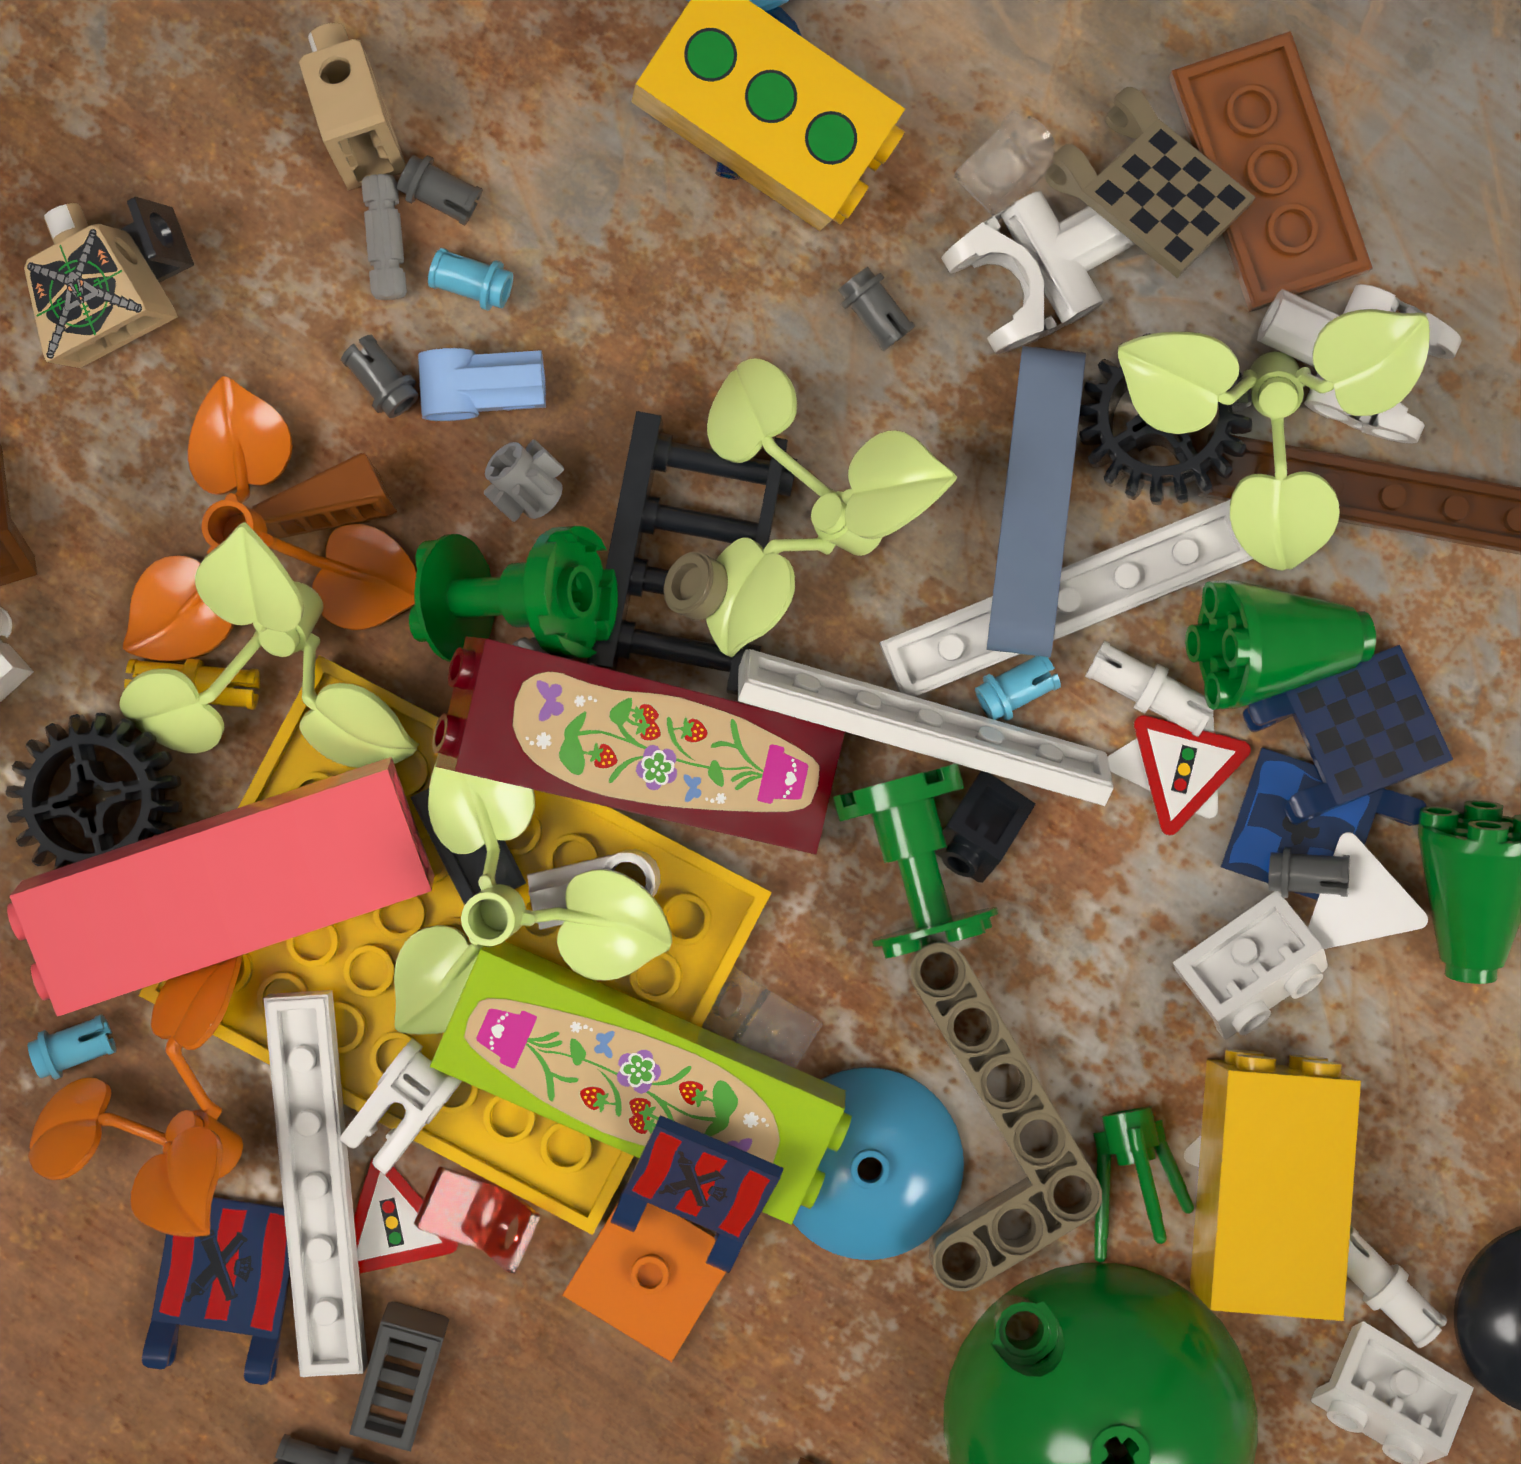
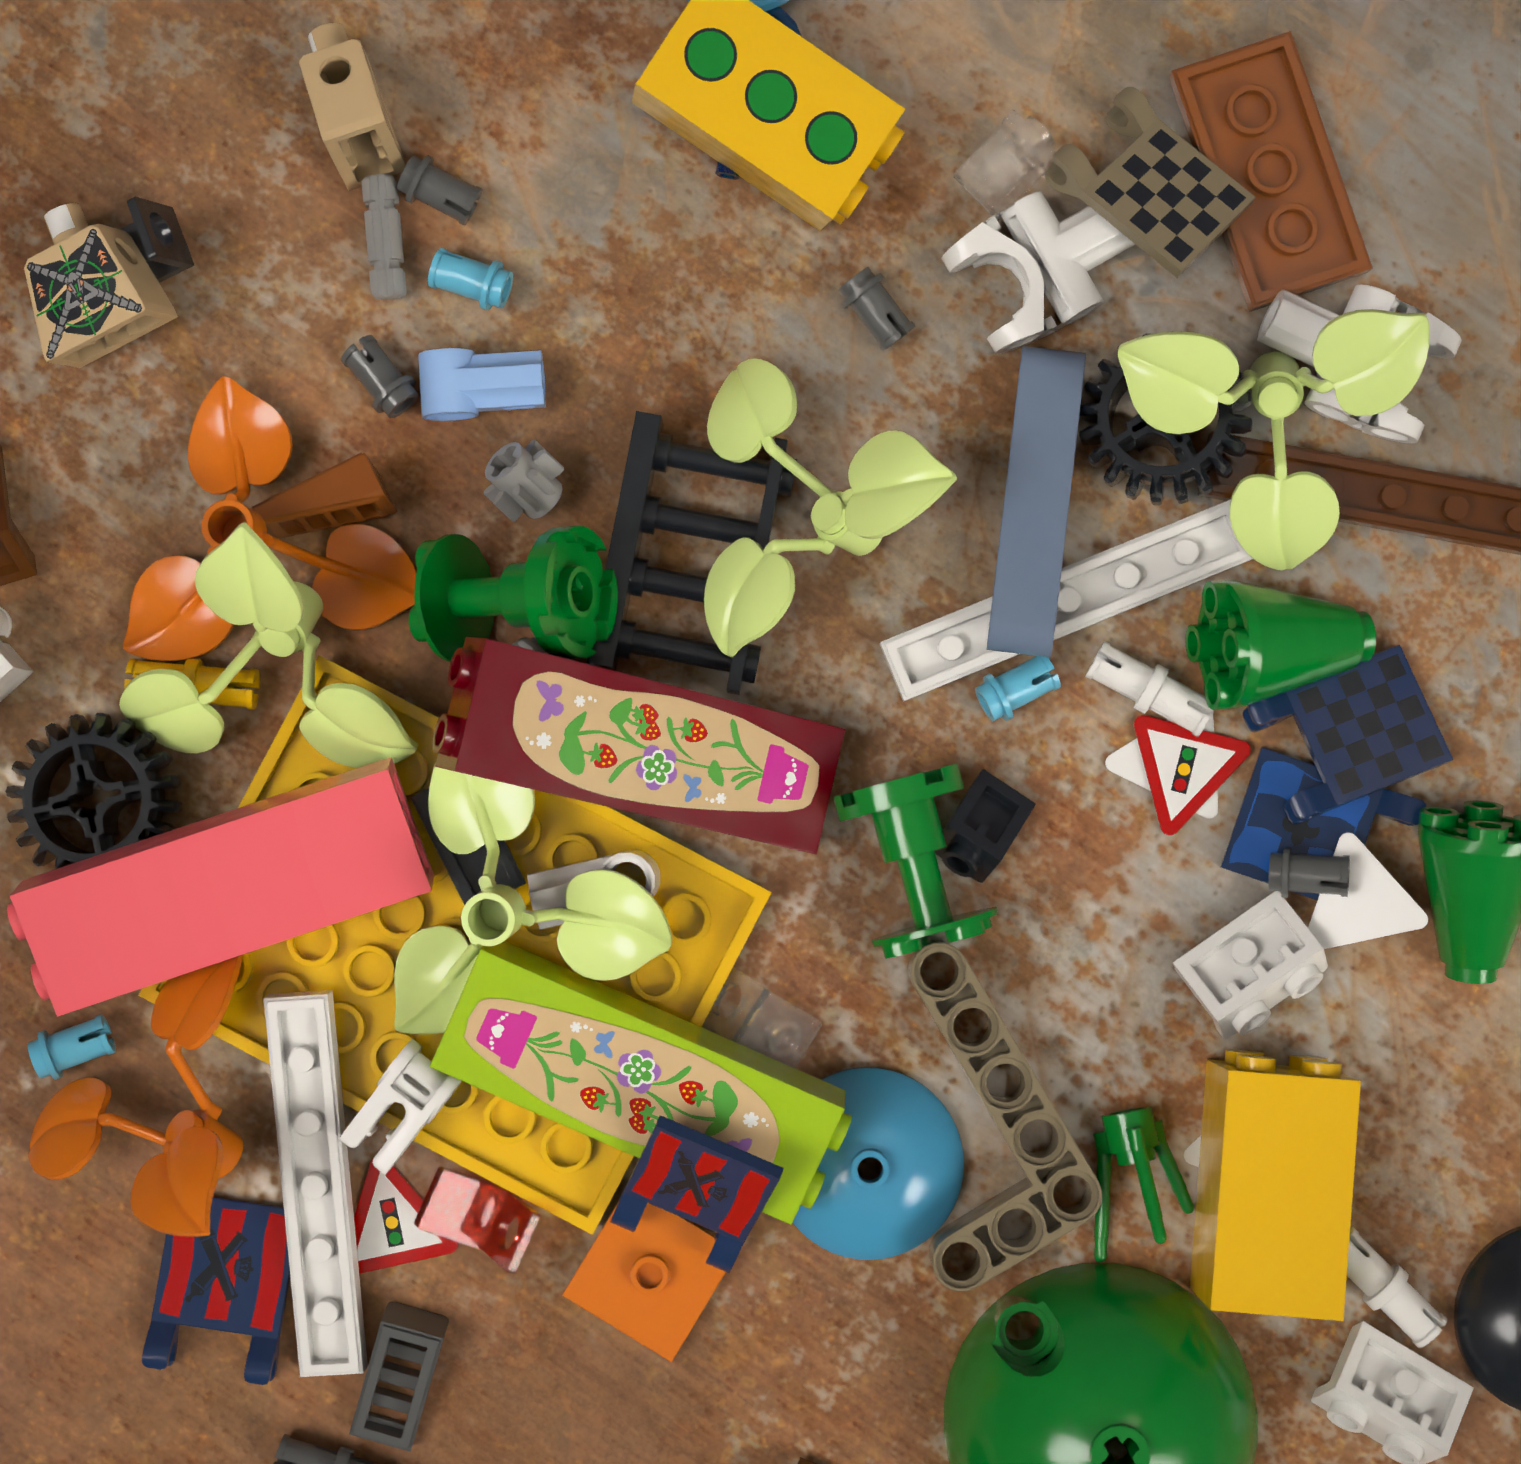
(695, 585): dark tan tile -> none
(924, 727): white tile -> none

